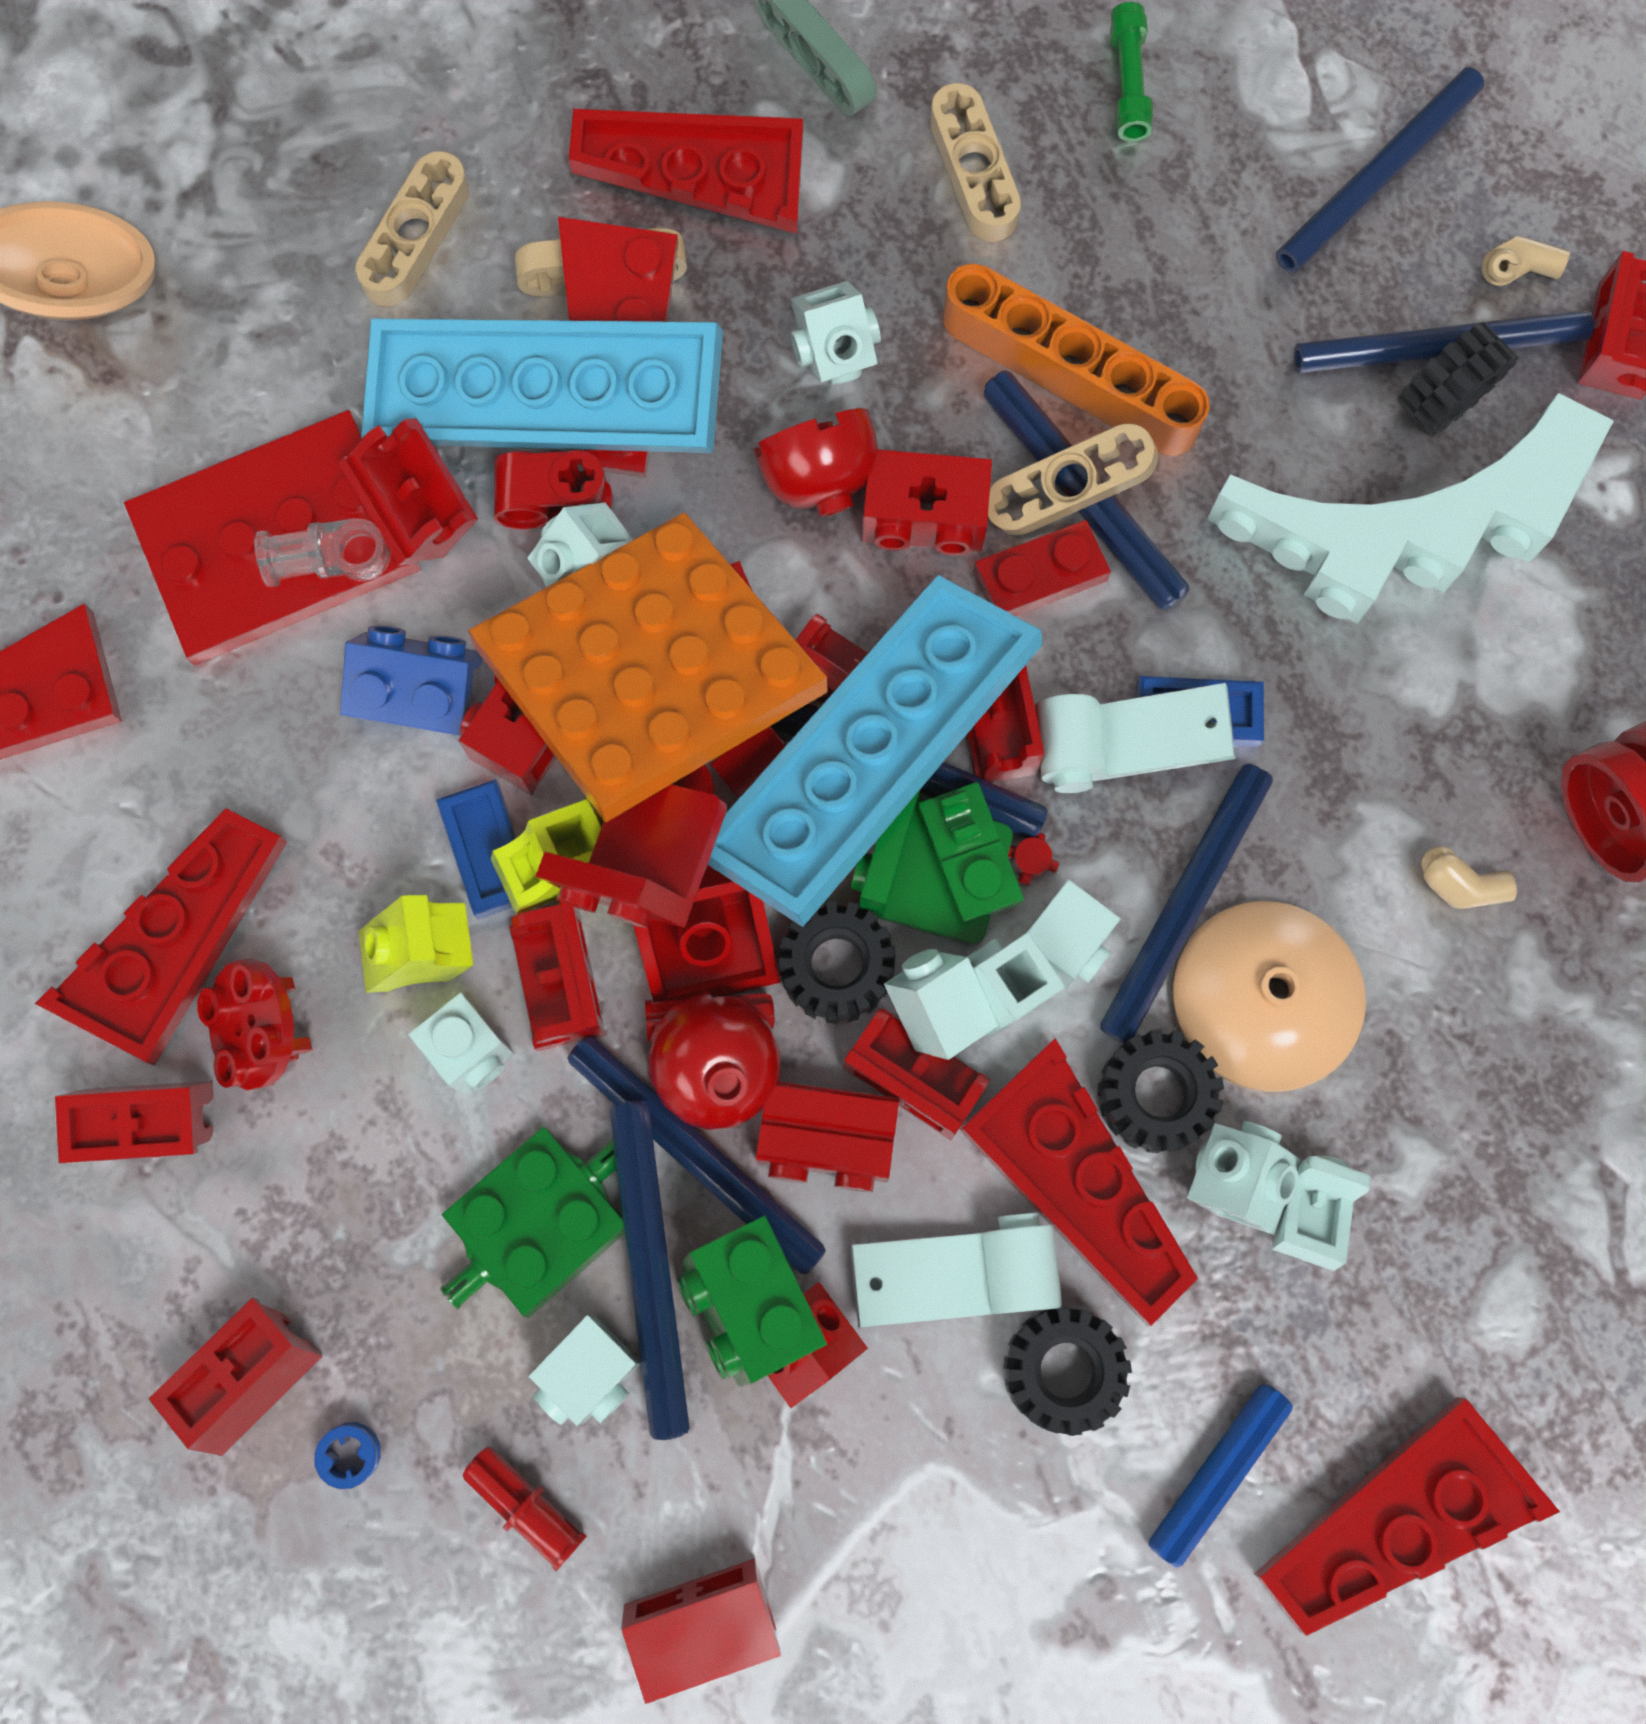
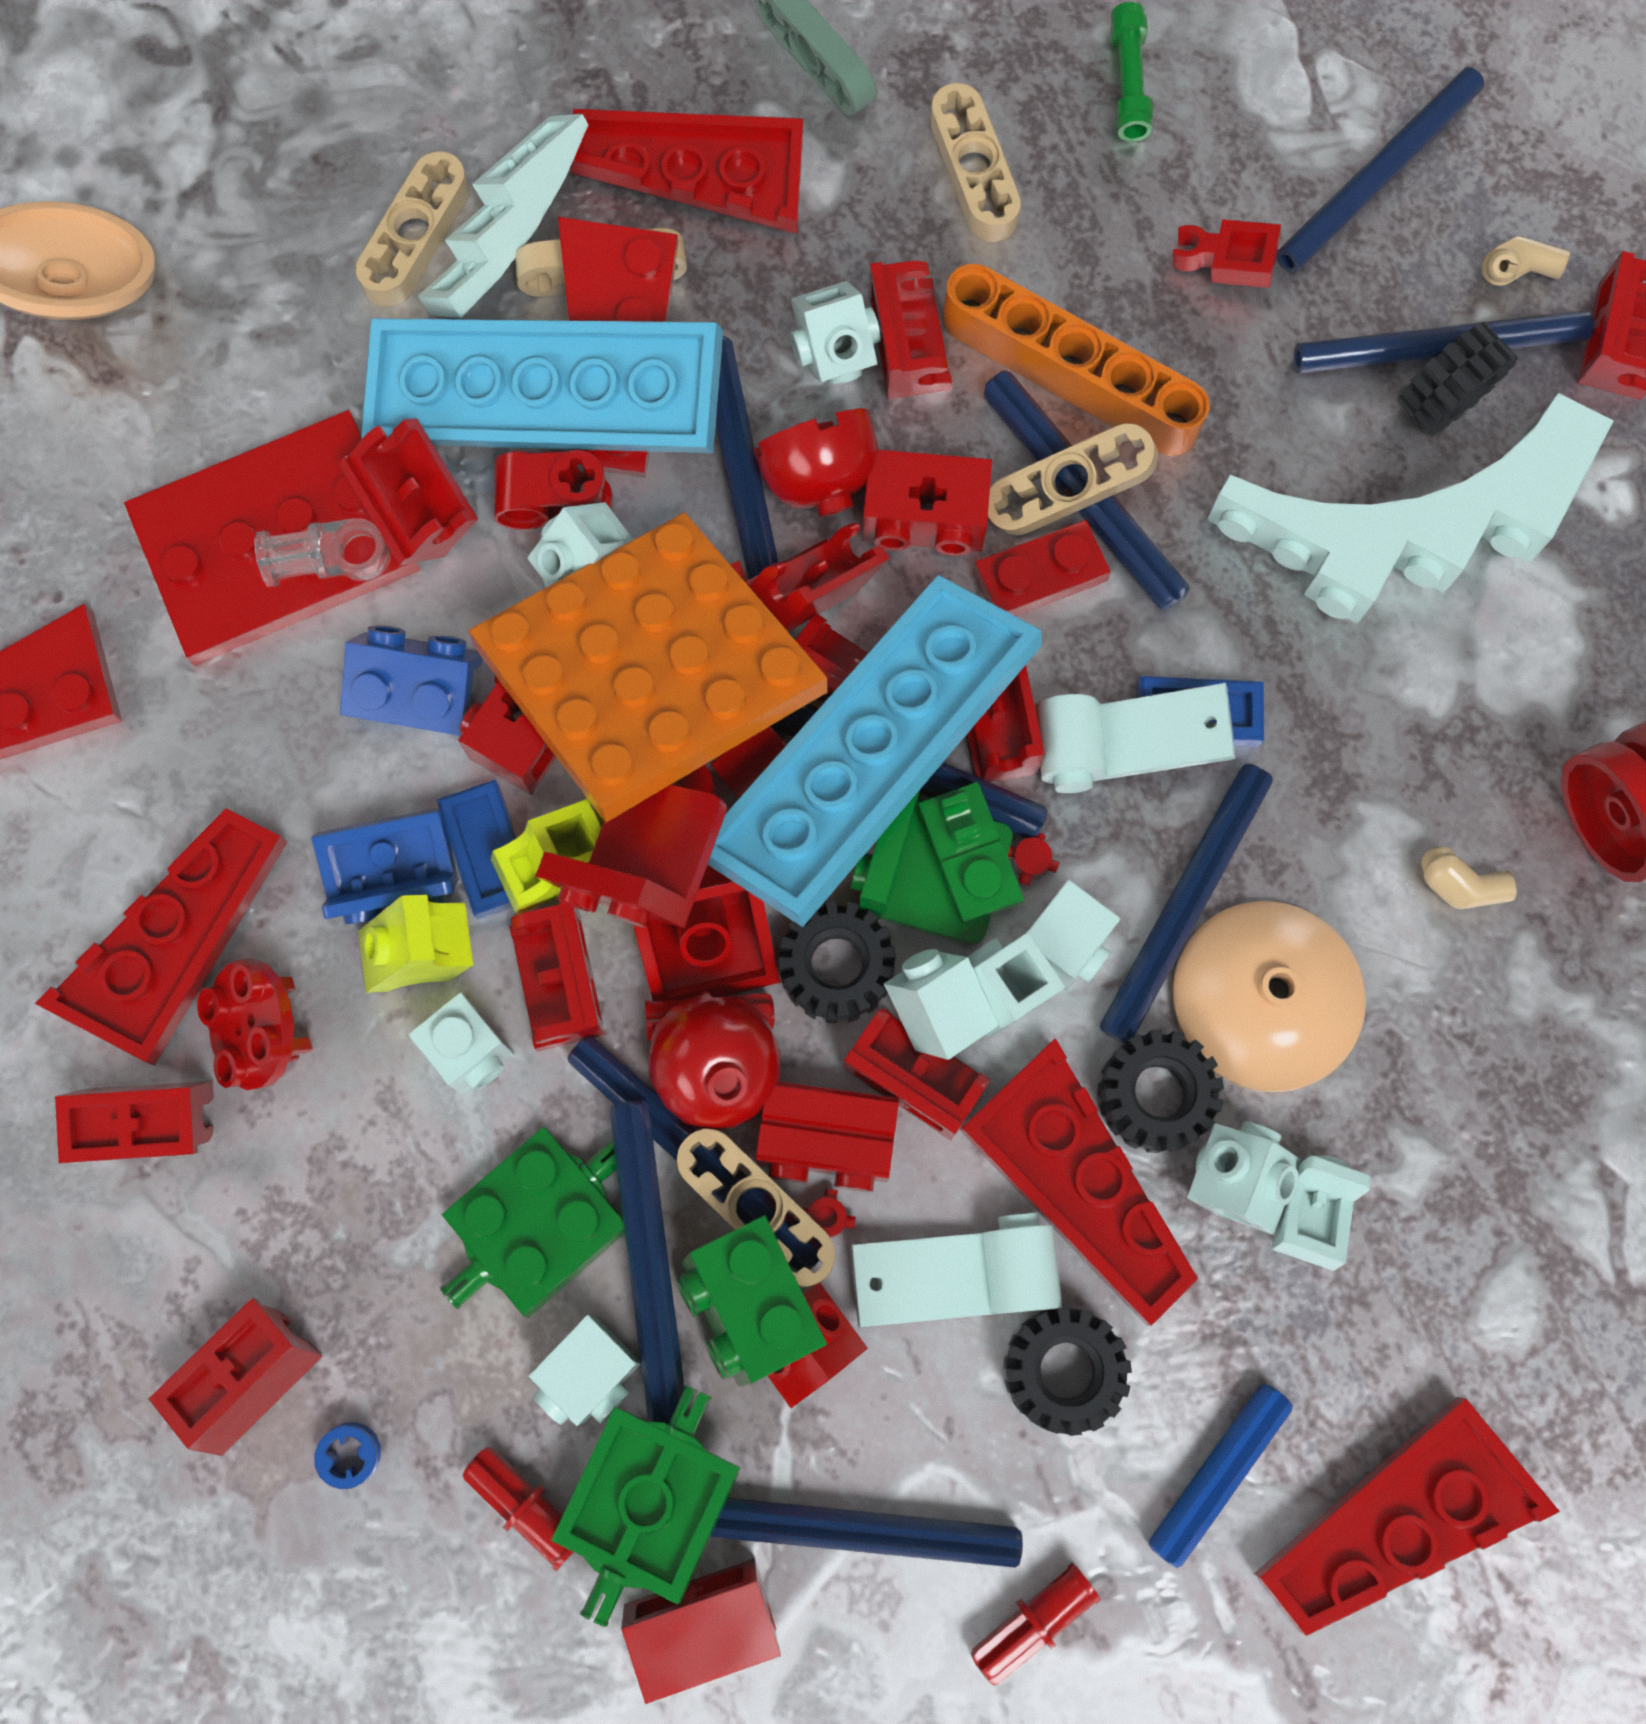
(382, 860): none -> blue bracket
(515, 201): none -> light aqua slope
(646, 1505): none -> green plate
(731, 1160): none -> tan beam
(742, 468): none -> dark blue axle
(816, 578): none -> red hinge
(830, 1214): none -> red piece
(870, 1532): none -> dark blue axle
(909, 328): none -> red hinge
(1034, 1625): none -> red axle
(1238, 255): none -> red plate

